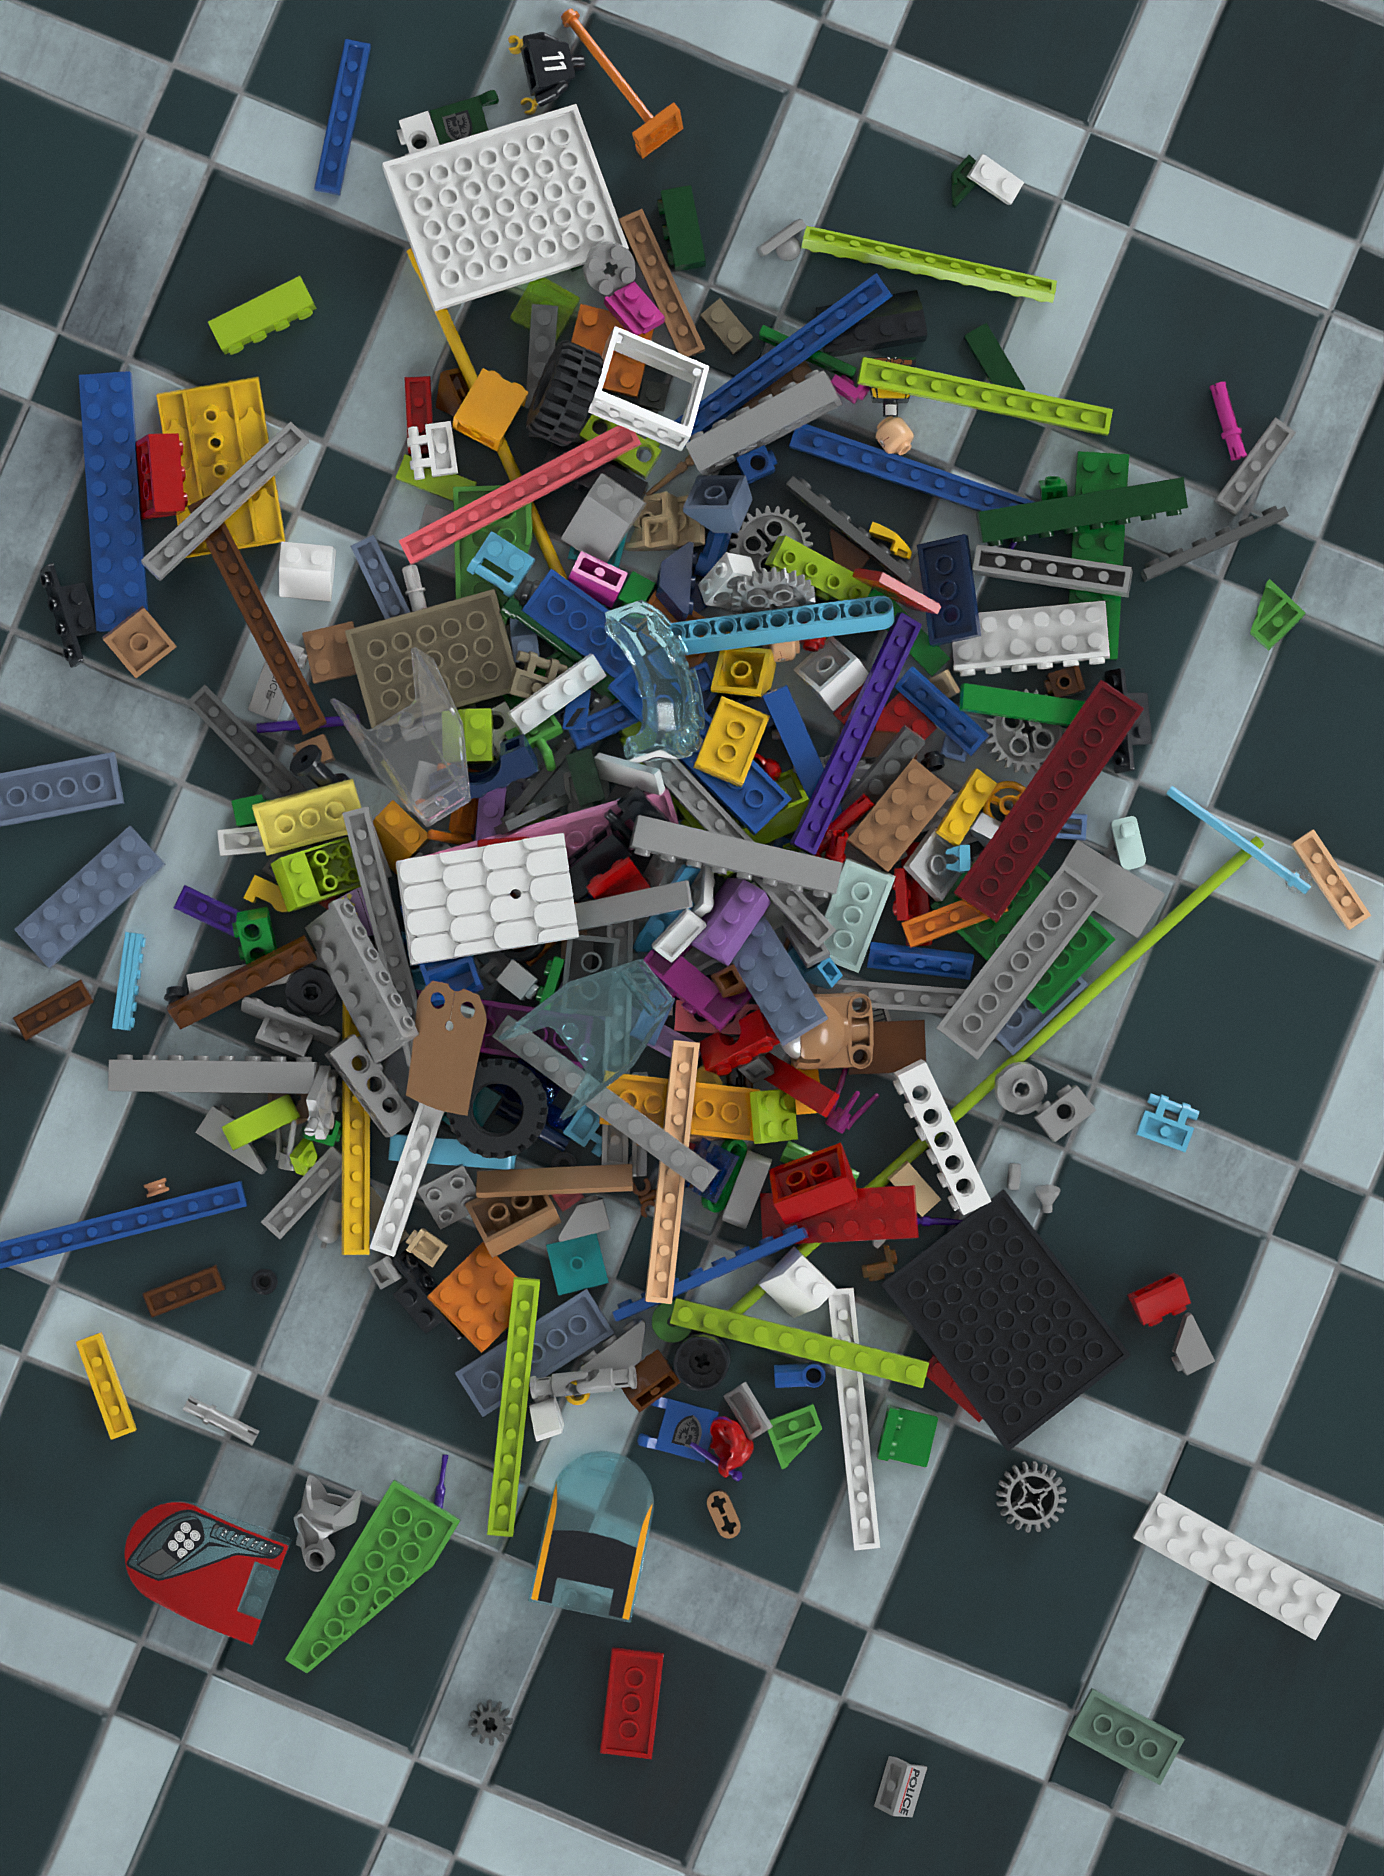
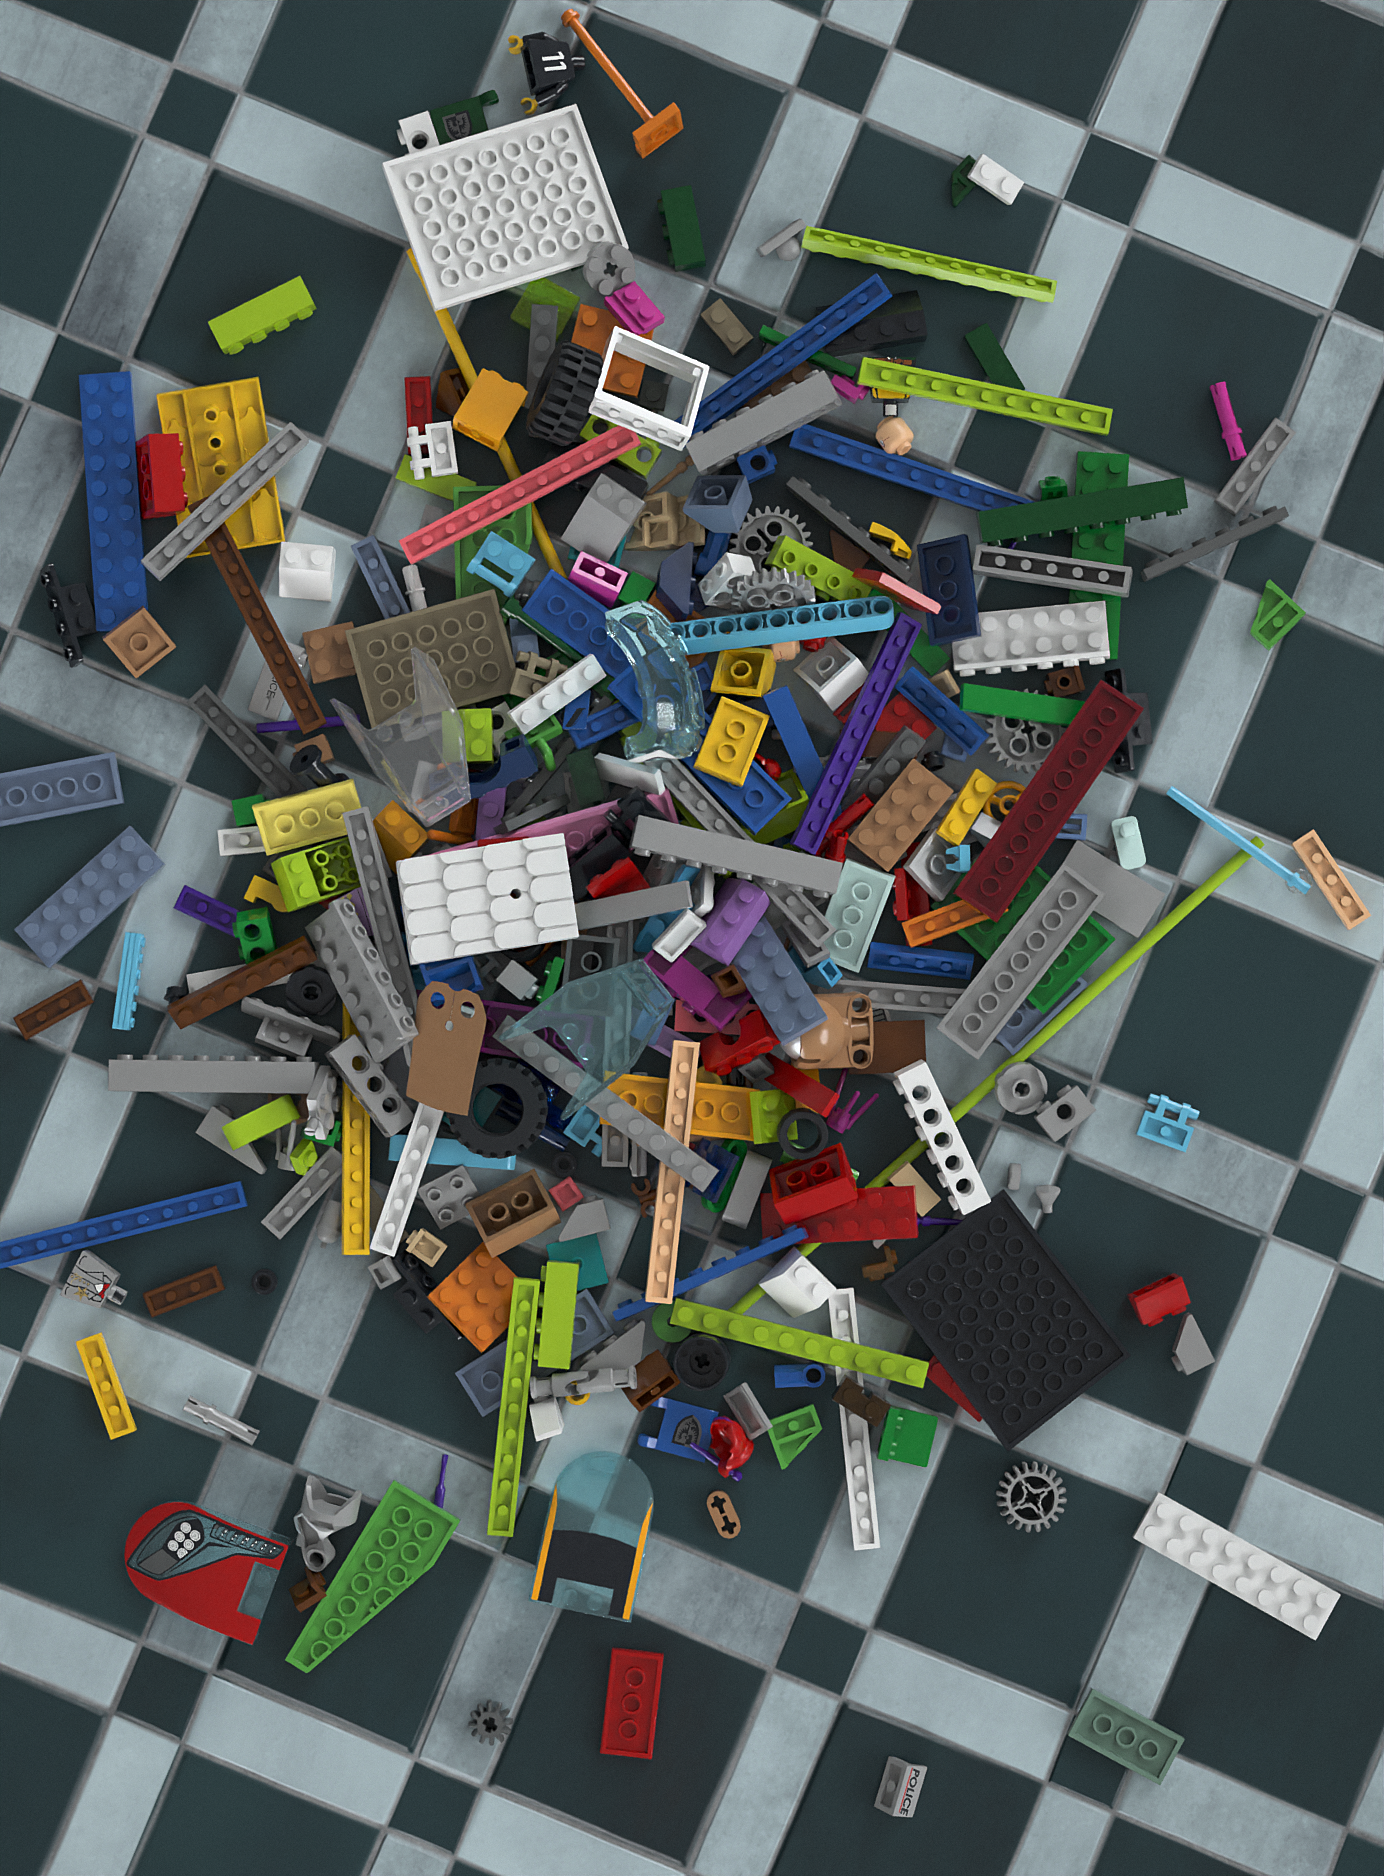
(93, 1282): none -> light grey torso
(156, 1187): nougat bush -> none
(308, 1590): none -> reddish brown bracket
(342, 117): blue tile -> none
(554, 1180): medium nougat tile -> none
(557, 1315): none -> lime brick
(661, 284): medium nougat plate -> none
(813, 1150): none -> black tyre
(870, 1407): none -> dark brown brick

